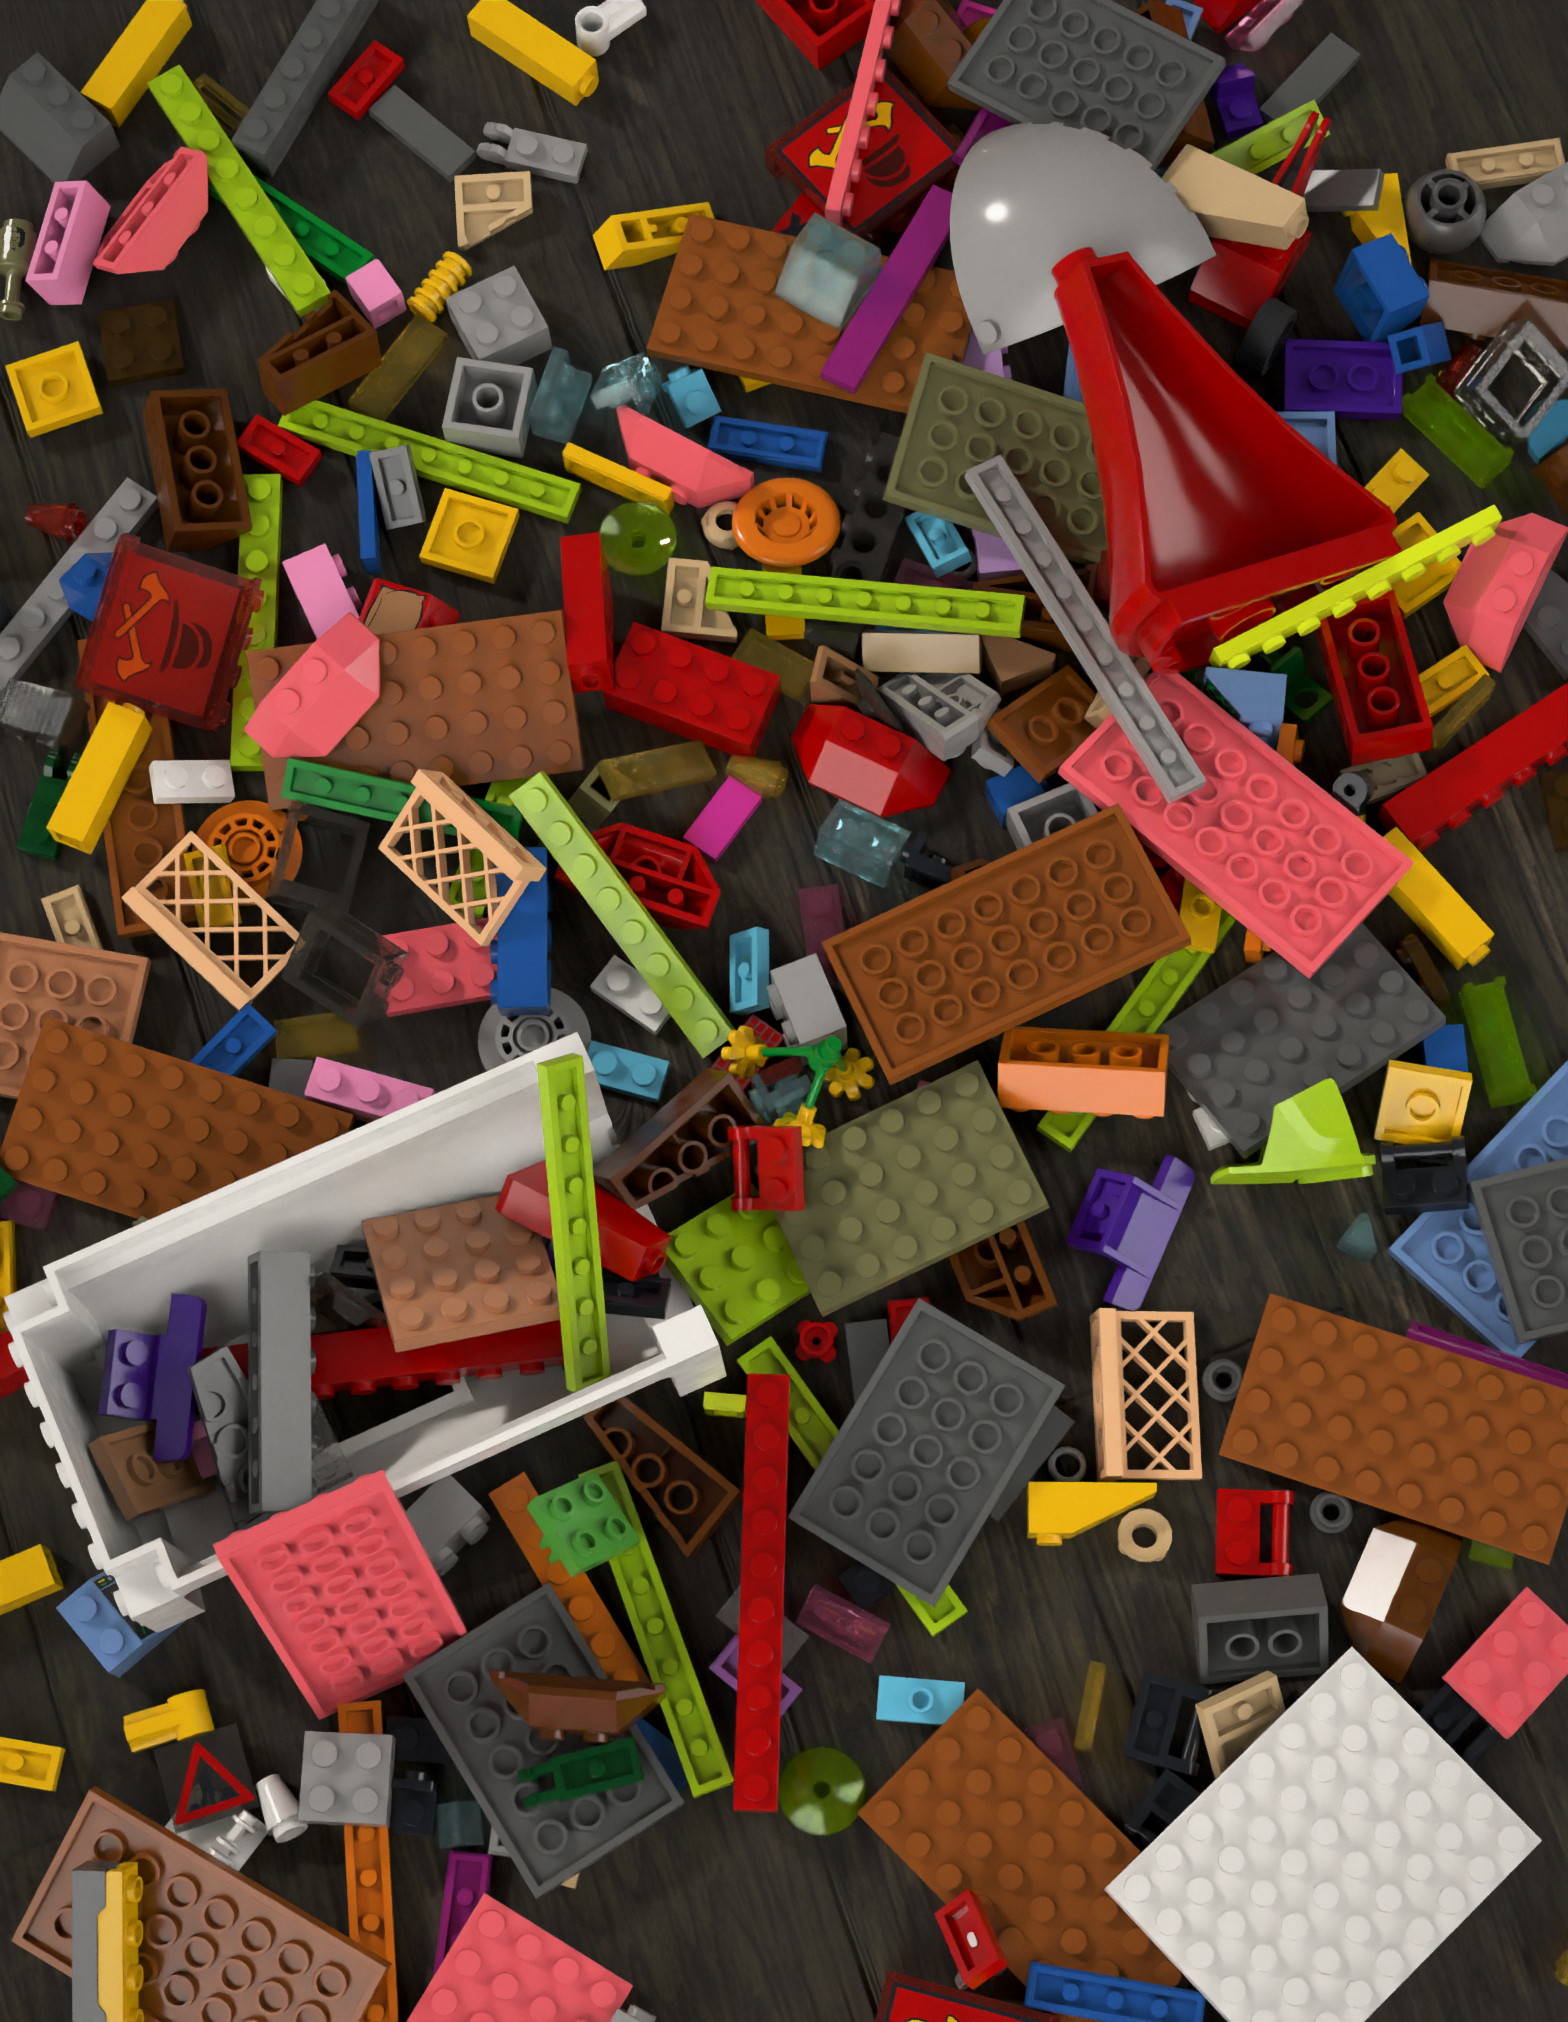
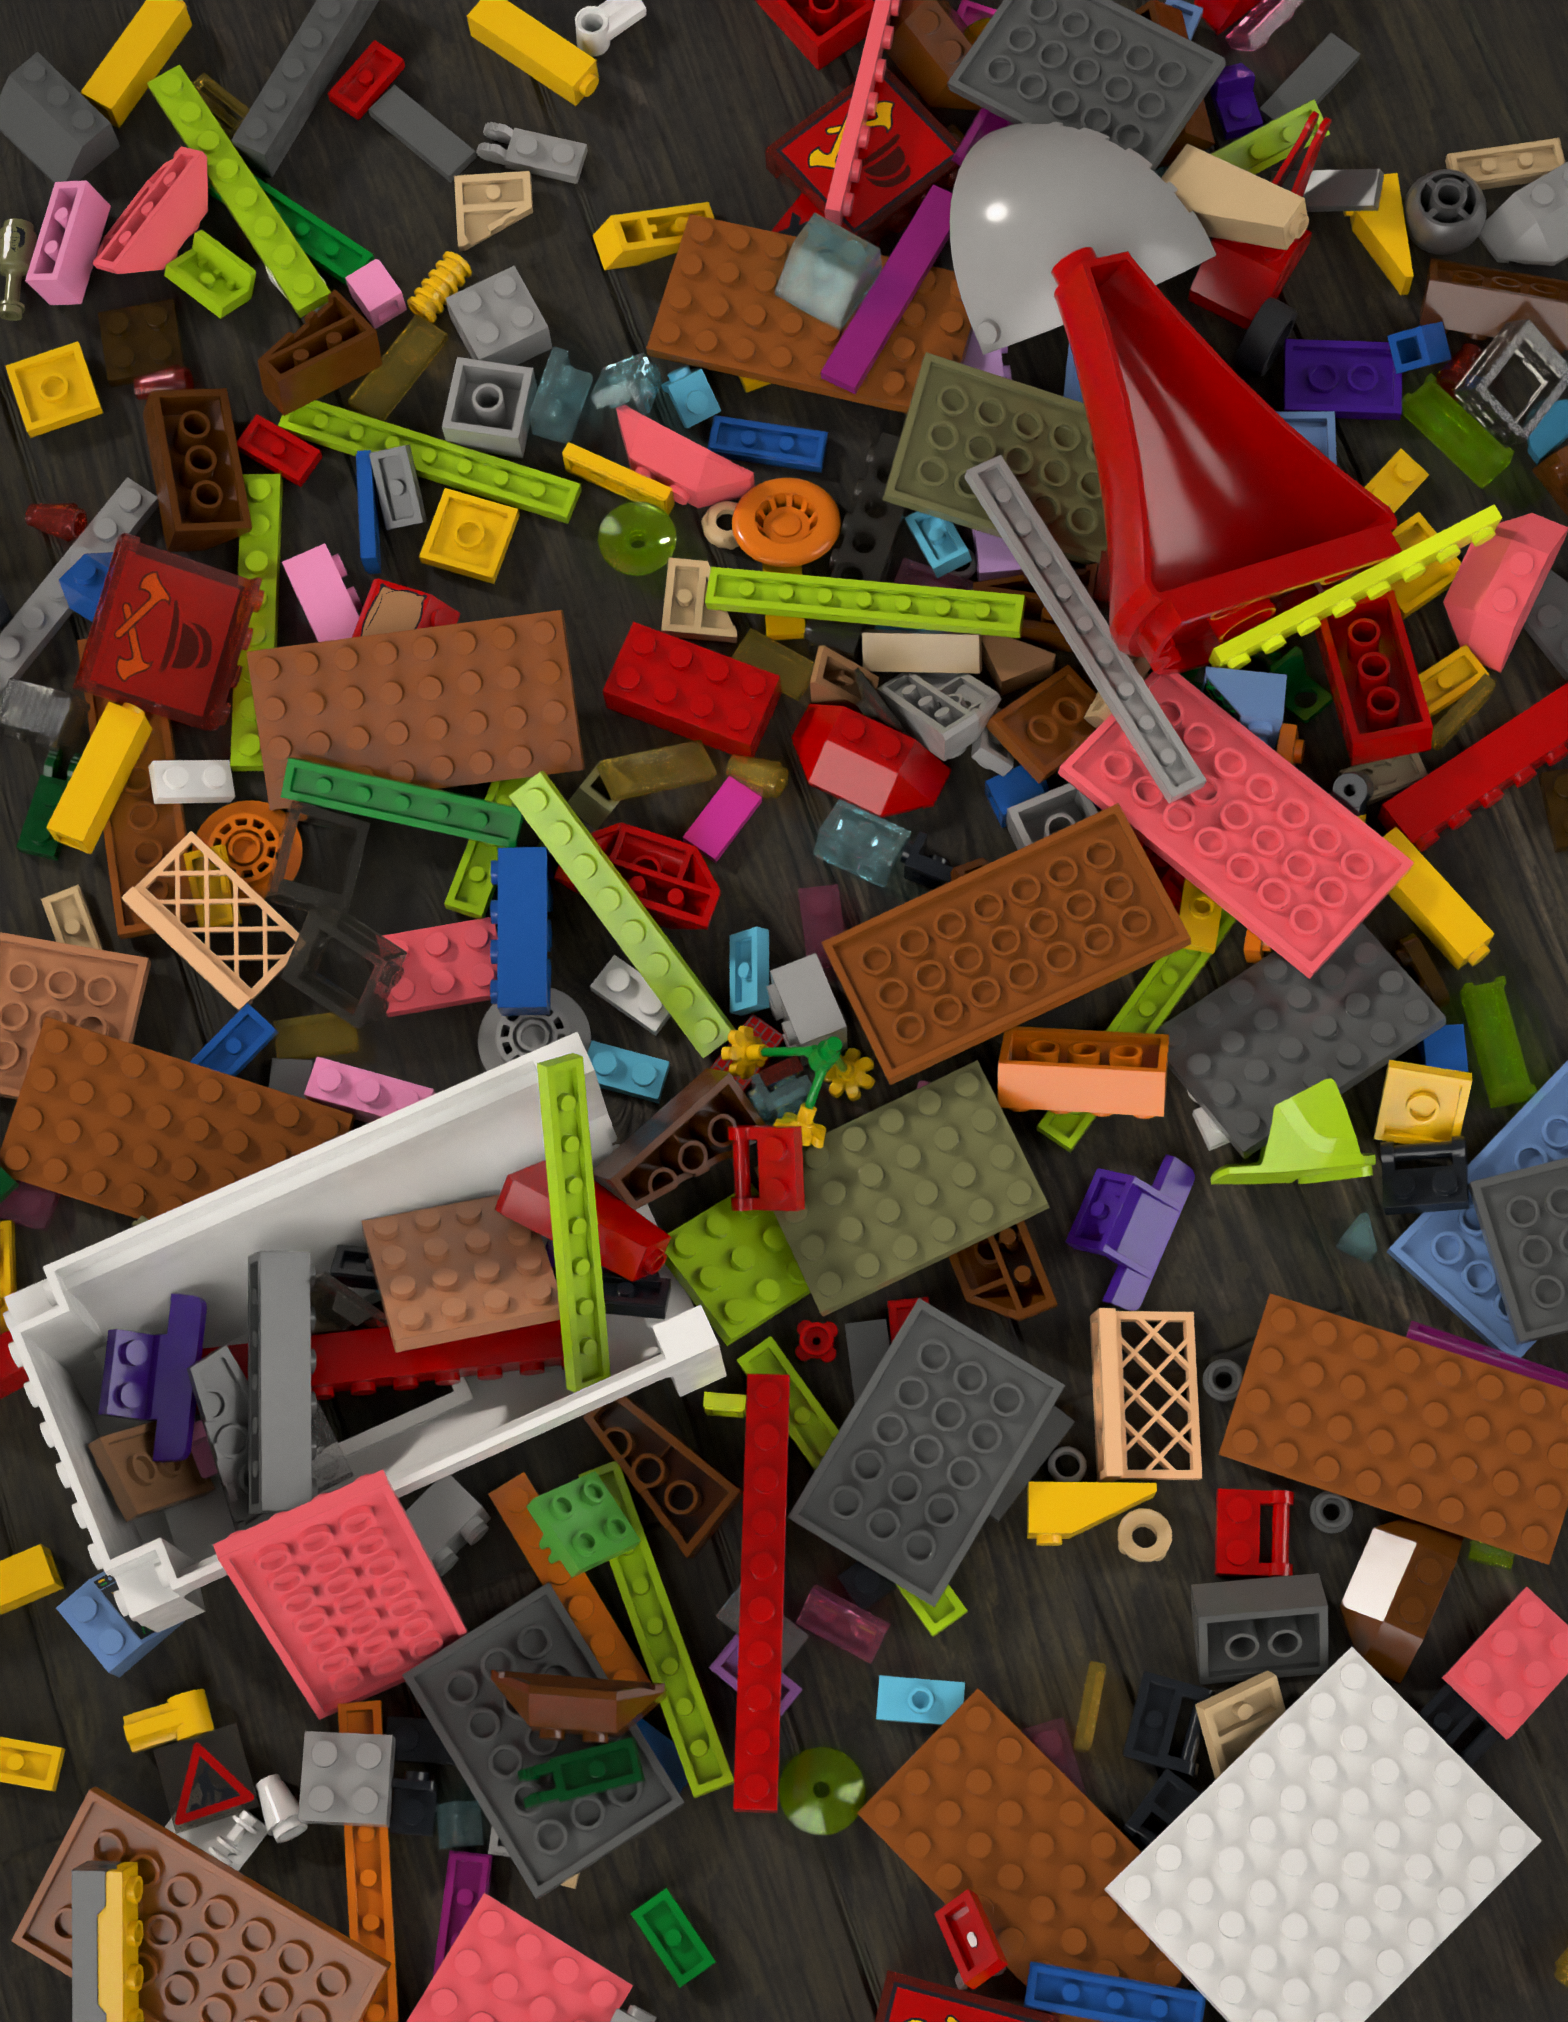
(165, 379): none -> clear red cone
(212, 275): none -> lime bracket
(321, 694): coral wedge -> none
(471, 825): light nougat fence -> none
(588, 612): red slope -> none
(673, 1937): none -> green plate
(1381, 289): blue slope -> none

